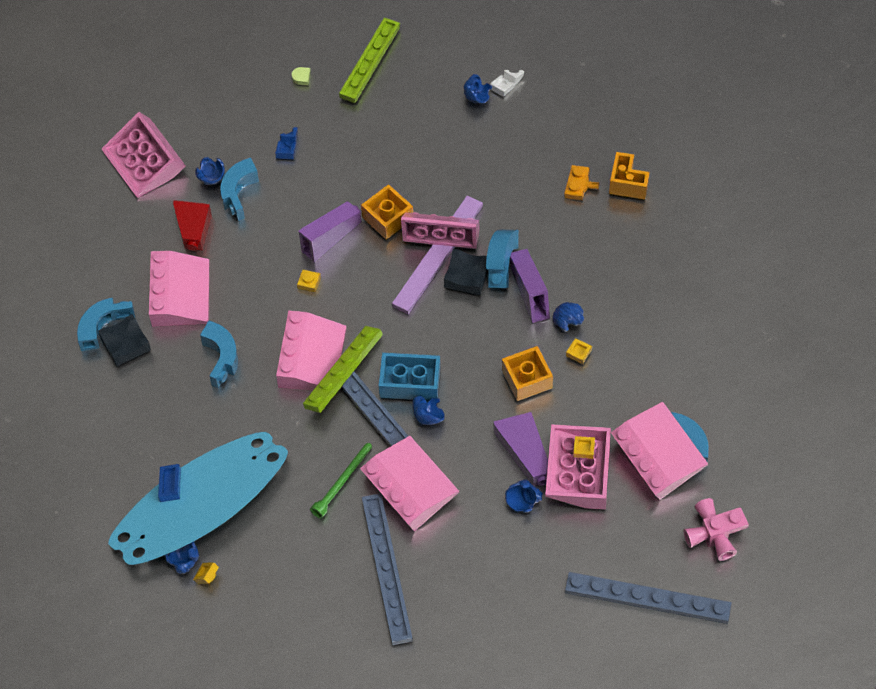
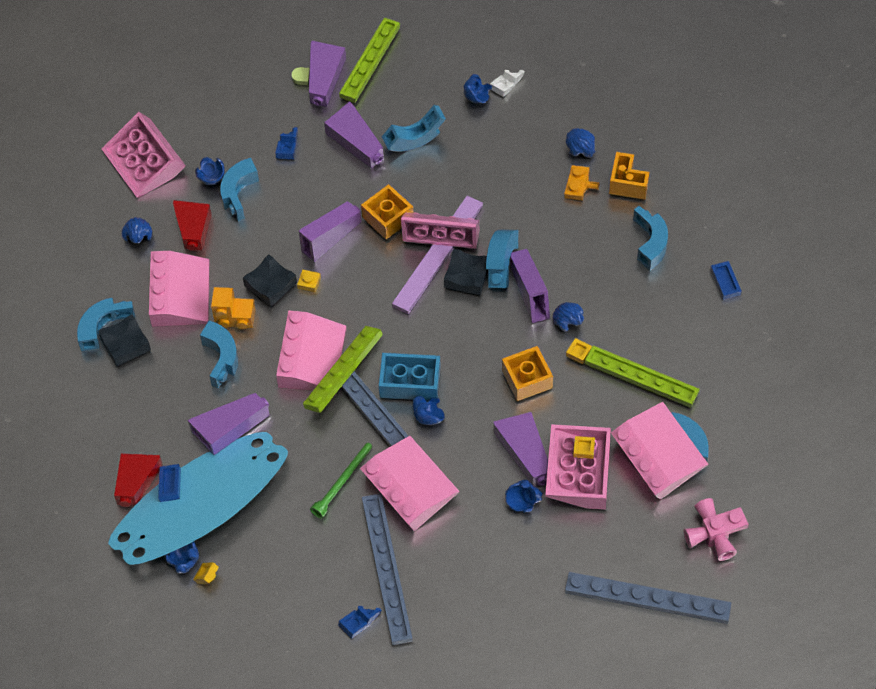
(135, 476): none -> red slope
(136, 229): none -> blue hair
(229, 422): none -> medium lavender slope
(230, 310): none -> light orange brick
(270, 280): none -> black brick
(325, 69): none -> medium lavender slope
(354, 135): none -> medium lavender slope
(358, 620): none -> blue slope
(416, 135): none -> dark azure arch
(580, 142): none -> blue hair
(642, 376): none -> lime plate
(654, 250): none -> dark azure arch
(725, 280): none -> blue tile

